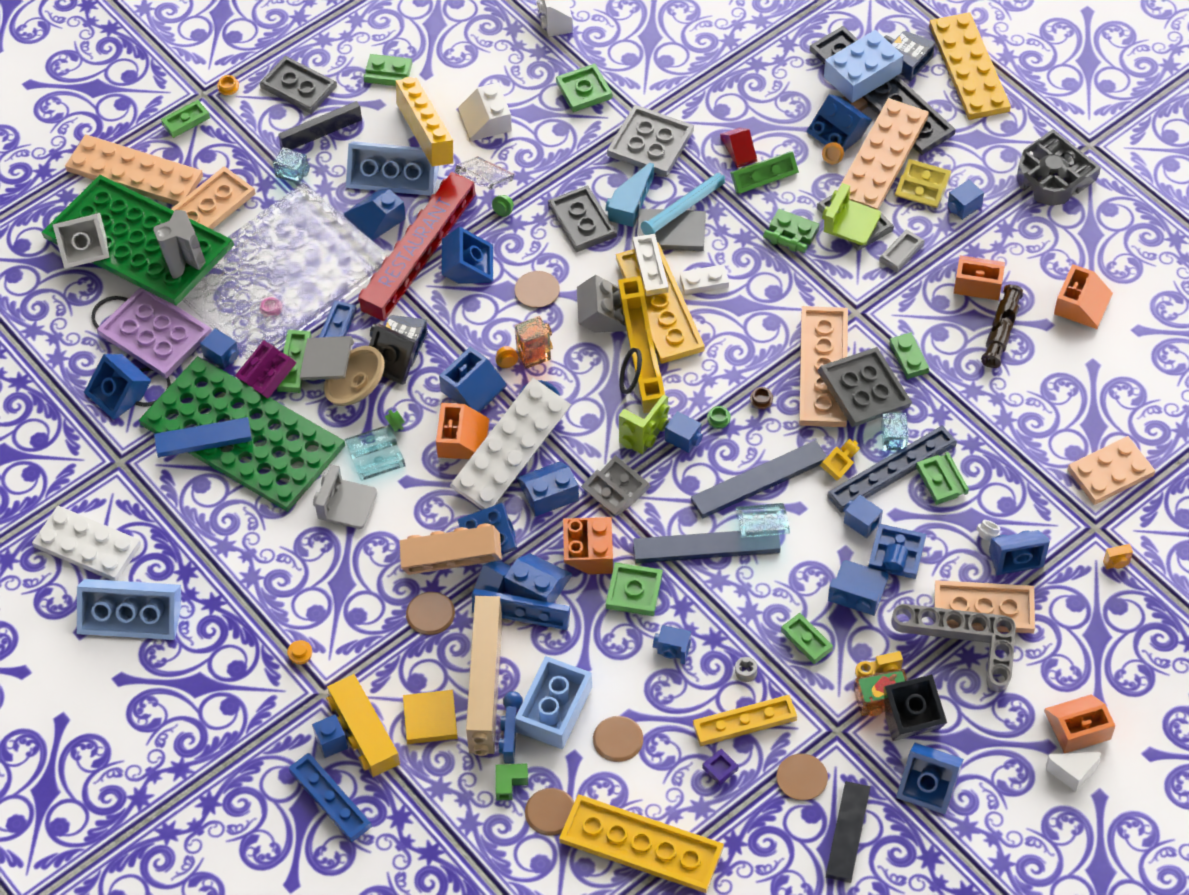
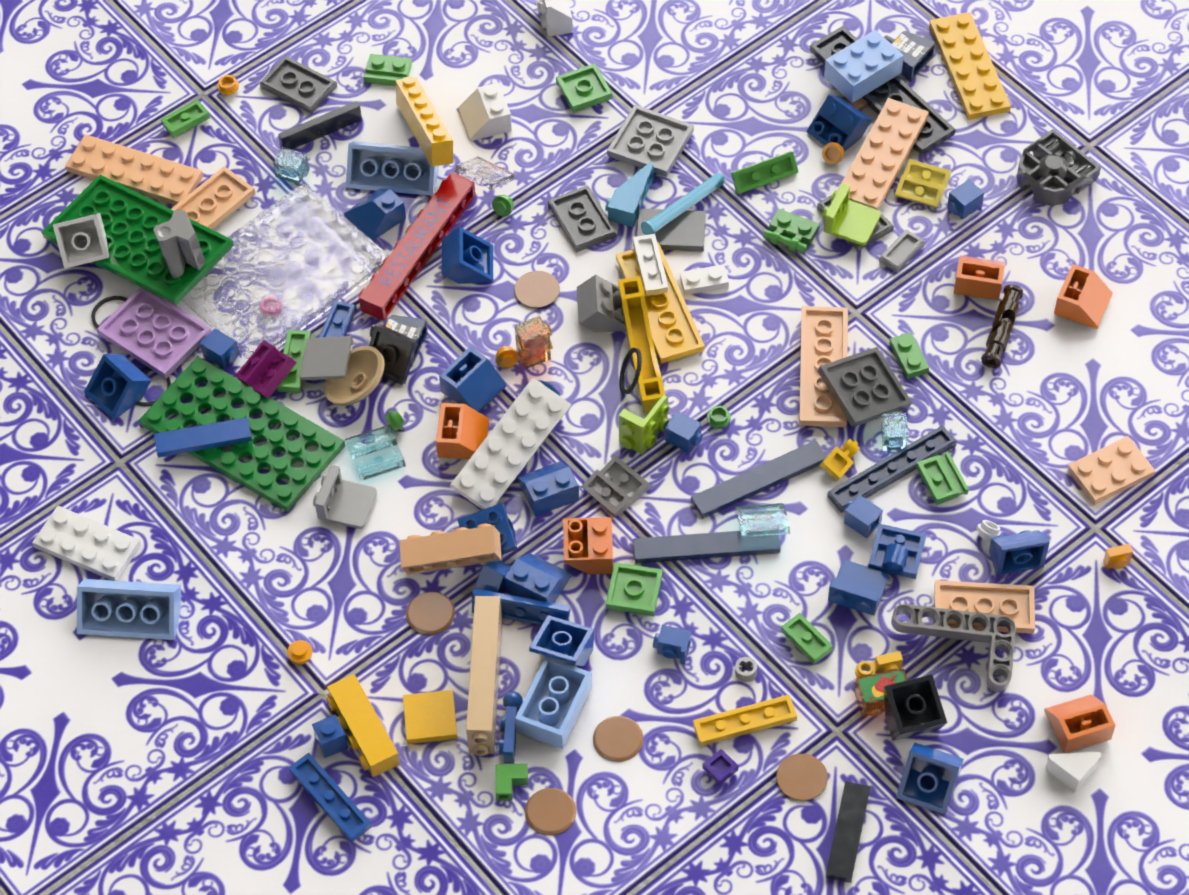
(564, 641): none -> blue slope
(641, 843): yellow plate -> none
(740, 146): red slope -> none
(761, 398): reddish brown plate -> none

